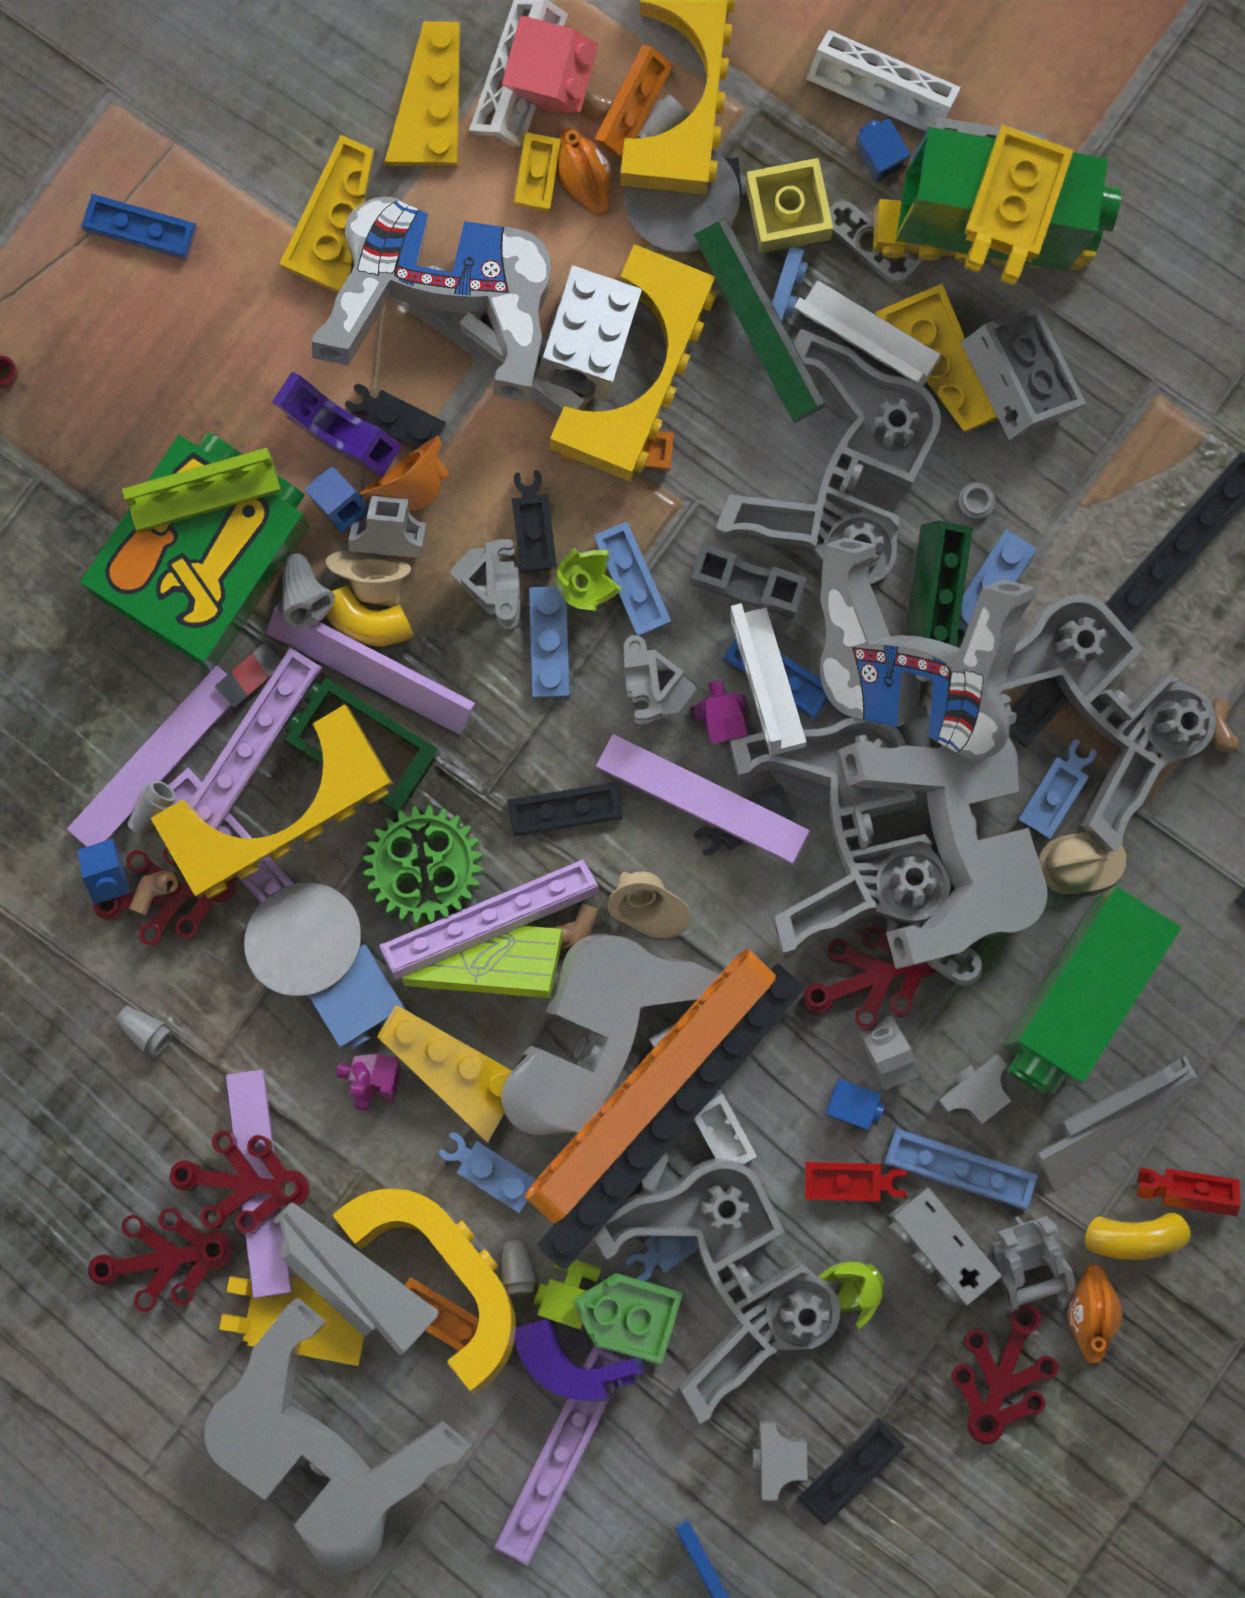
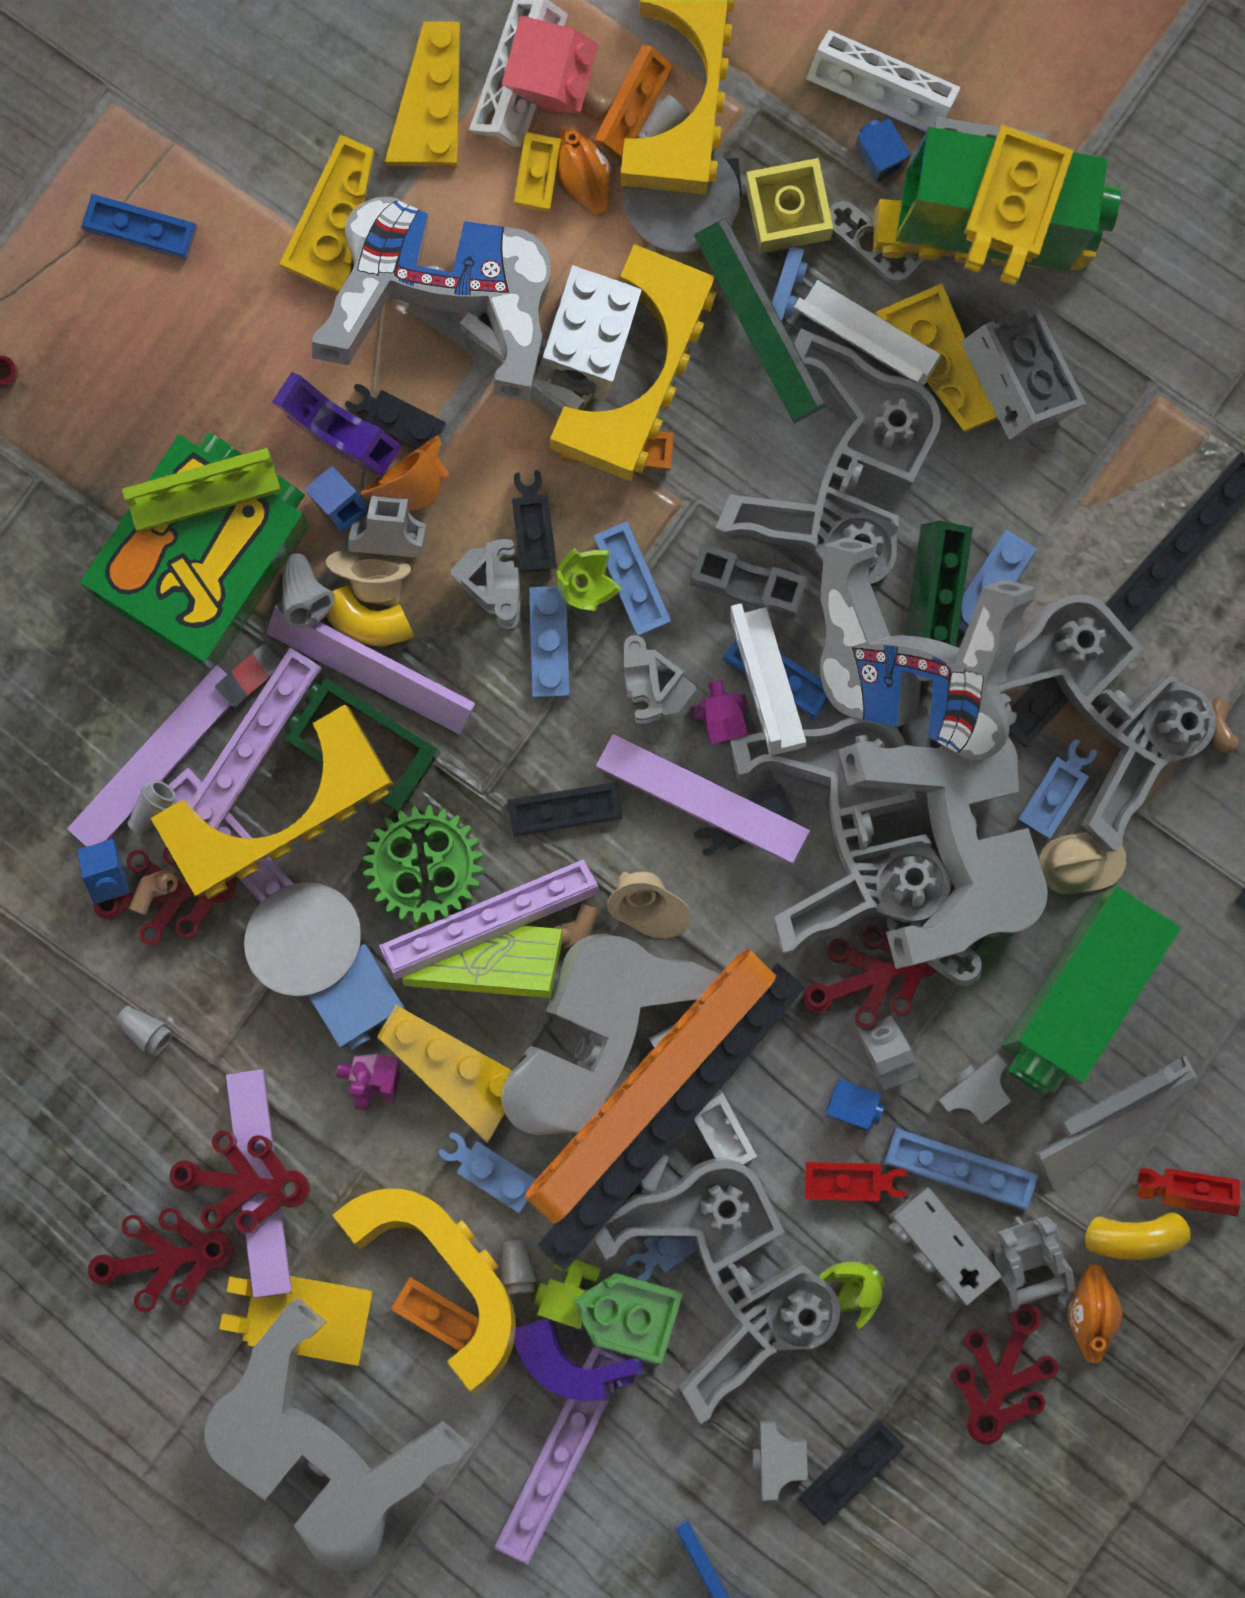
(351, 1281): light grey wedge -> none
(976, 501): light grey plate -> none

